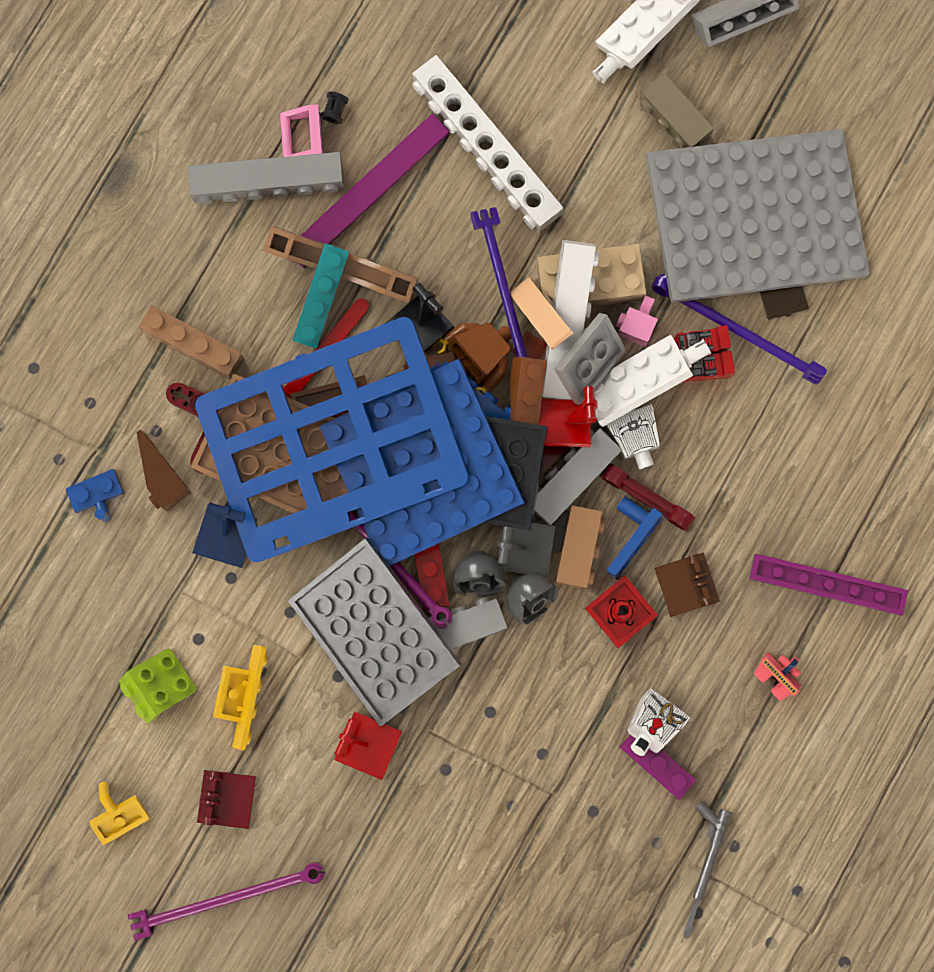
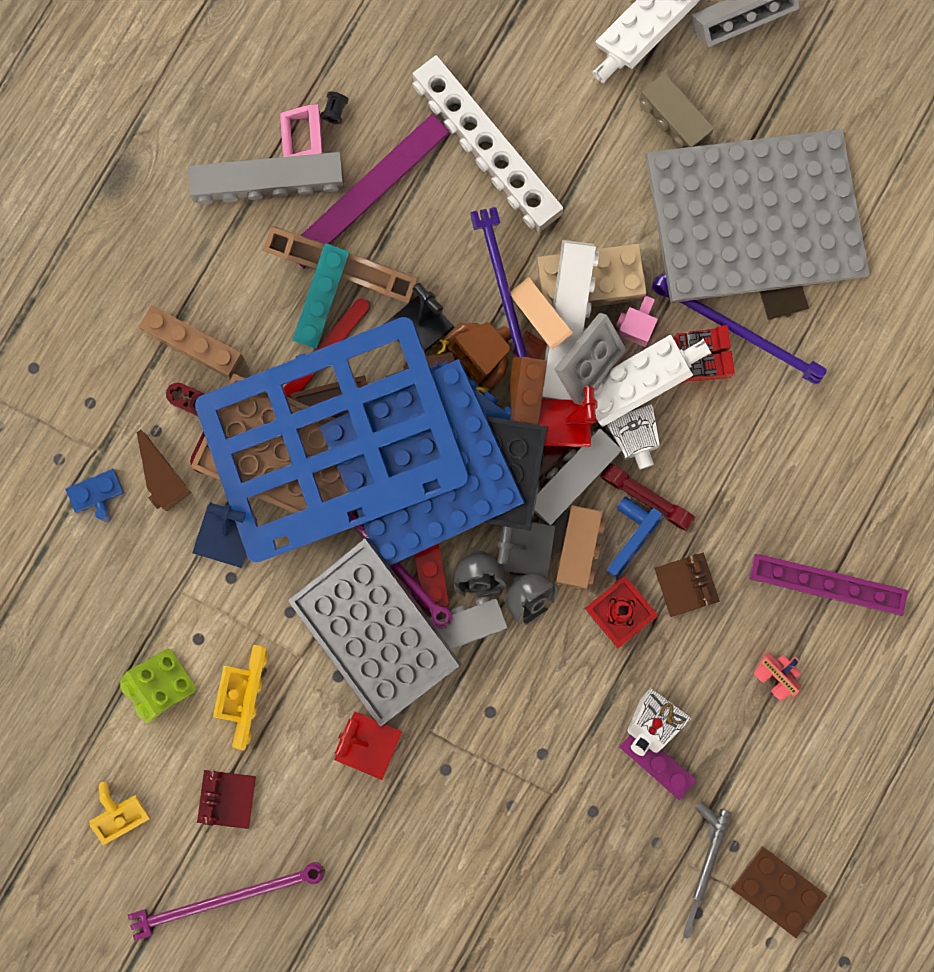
(779, 891): none -> reddish brown plate

